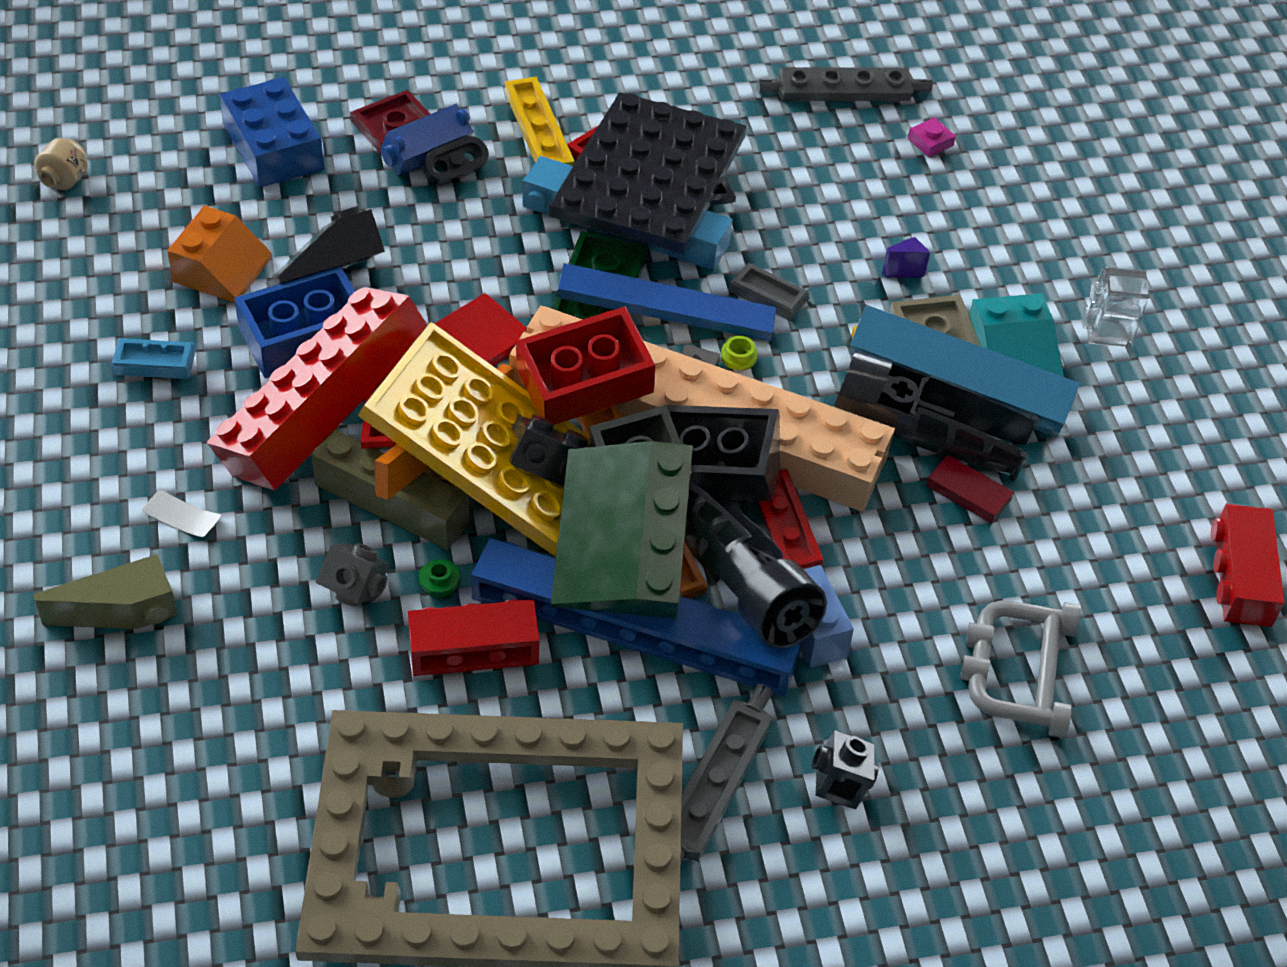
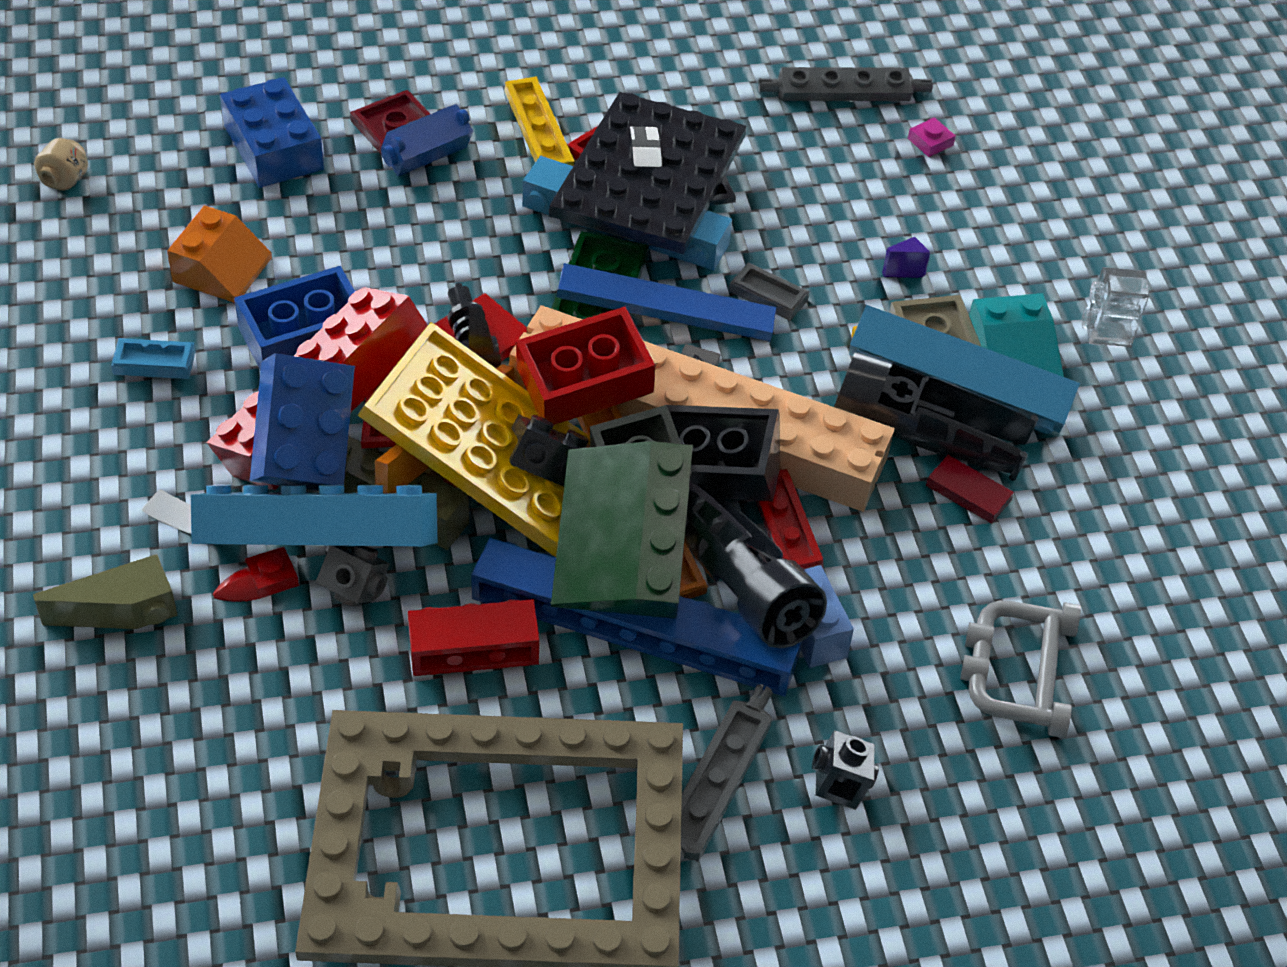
(262, 577): none -> red plate
(302, 422): none -> blue brick
(314, 518): none -> dark azure brick
(343, 242): black slope -> none
(439, 586): green plate -> none
(453, 161): black plate -> none
(470, 325): none -> black piece
(646, 147): none -> white sticker
(739, 353): lime plate -> none
(1247, 565): red brick -> none

